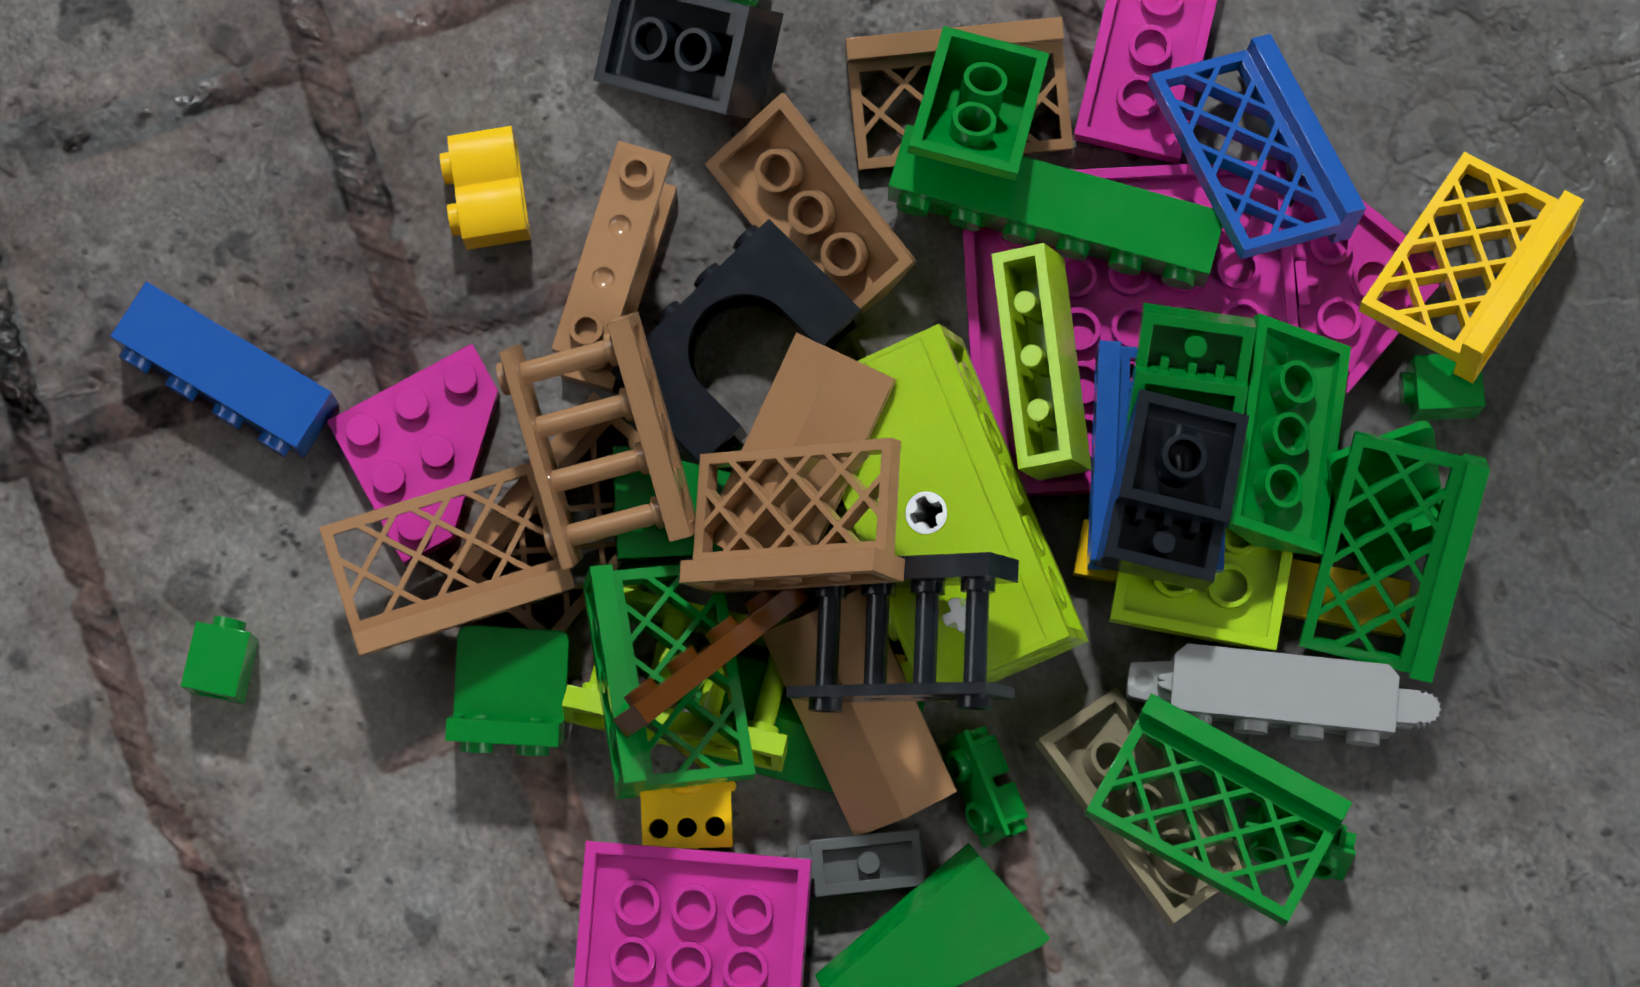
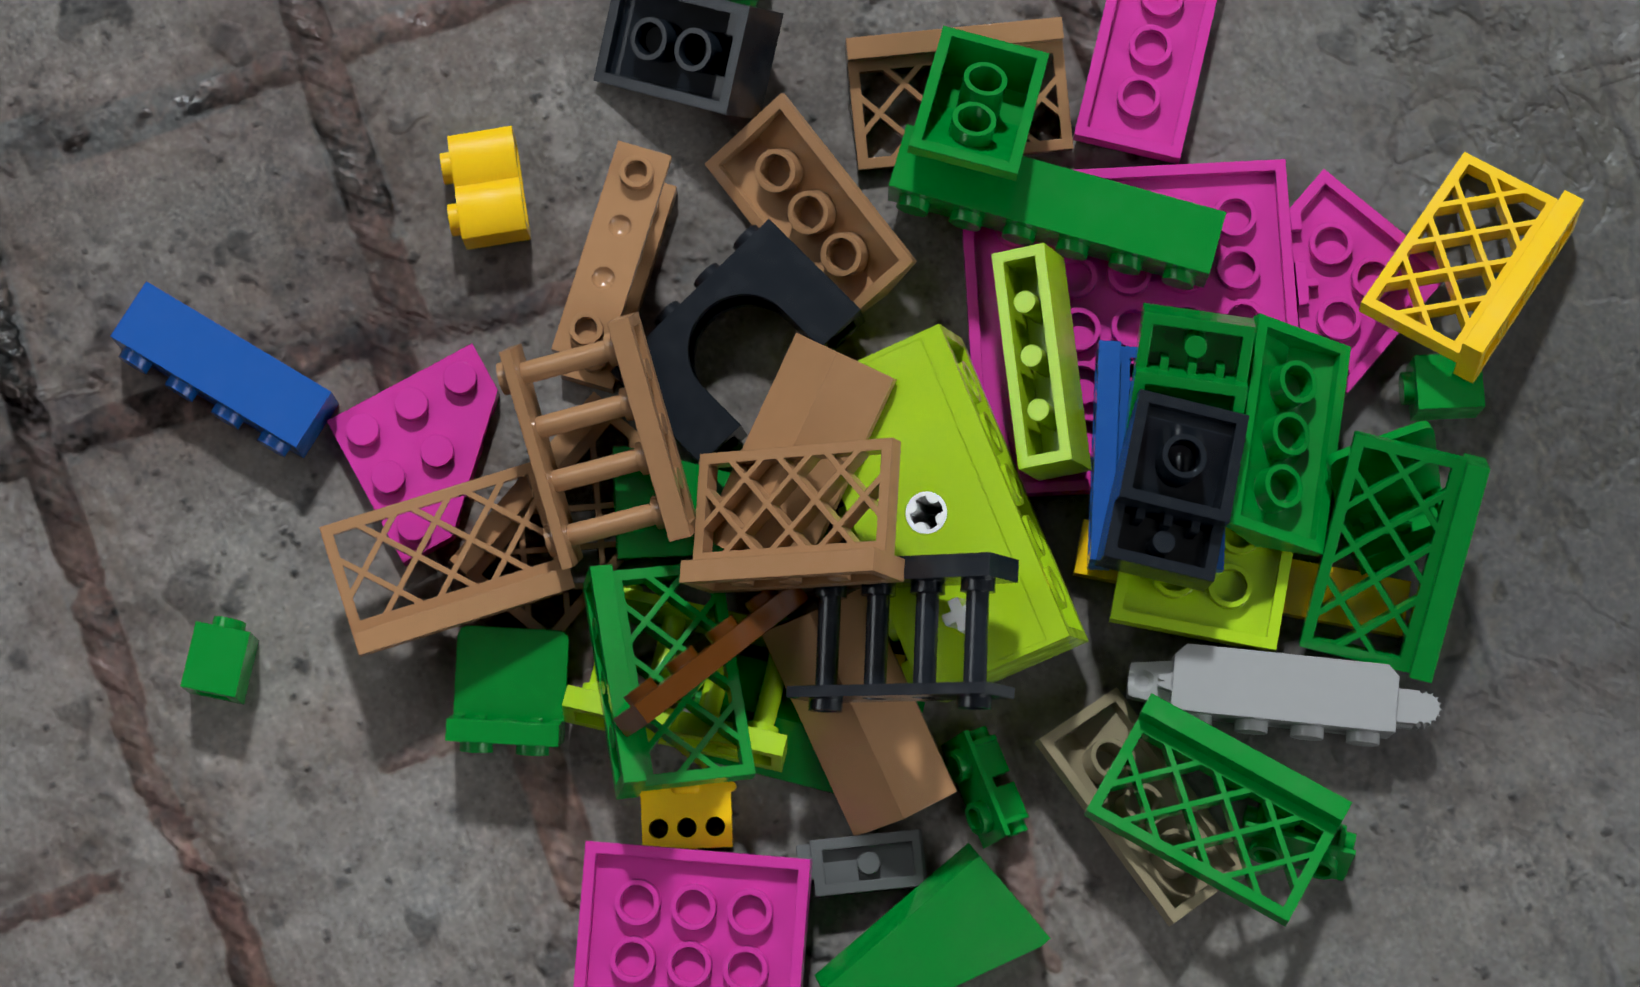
(1298, 143): blue fence -> none

